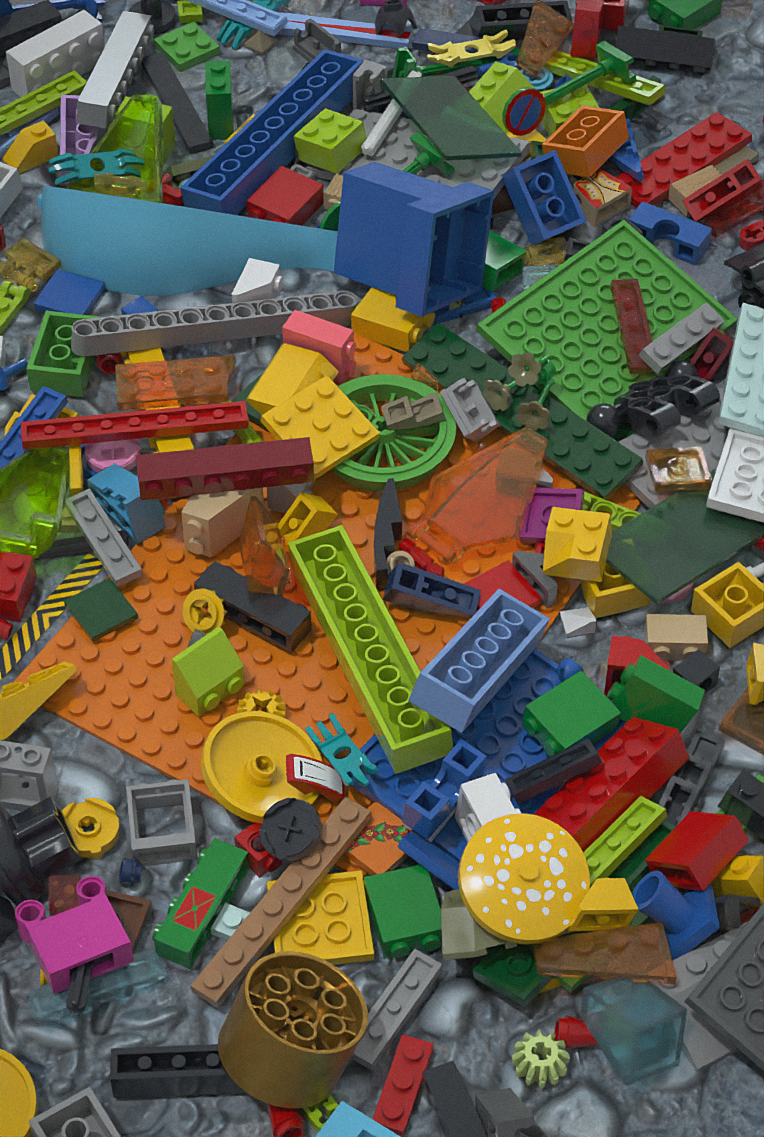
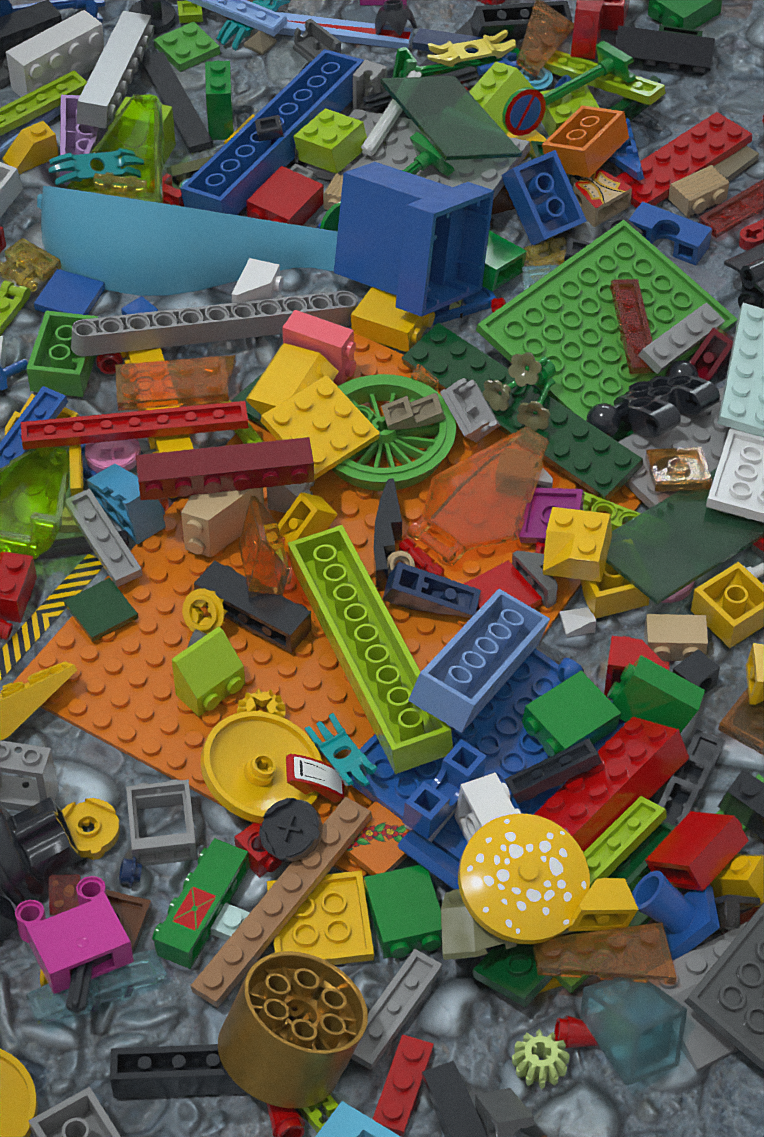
(269, 128): none -> black tile
(724, 191): red slope -> none

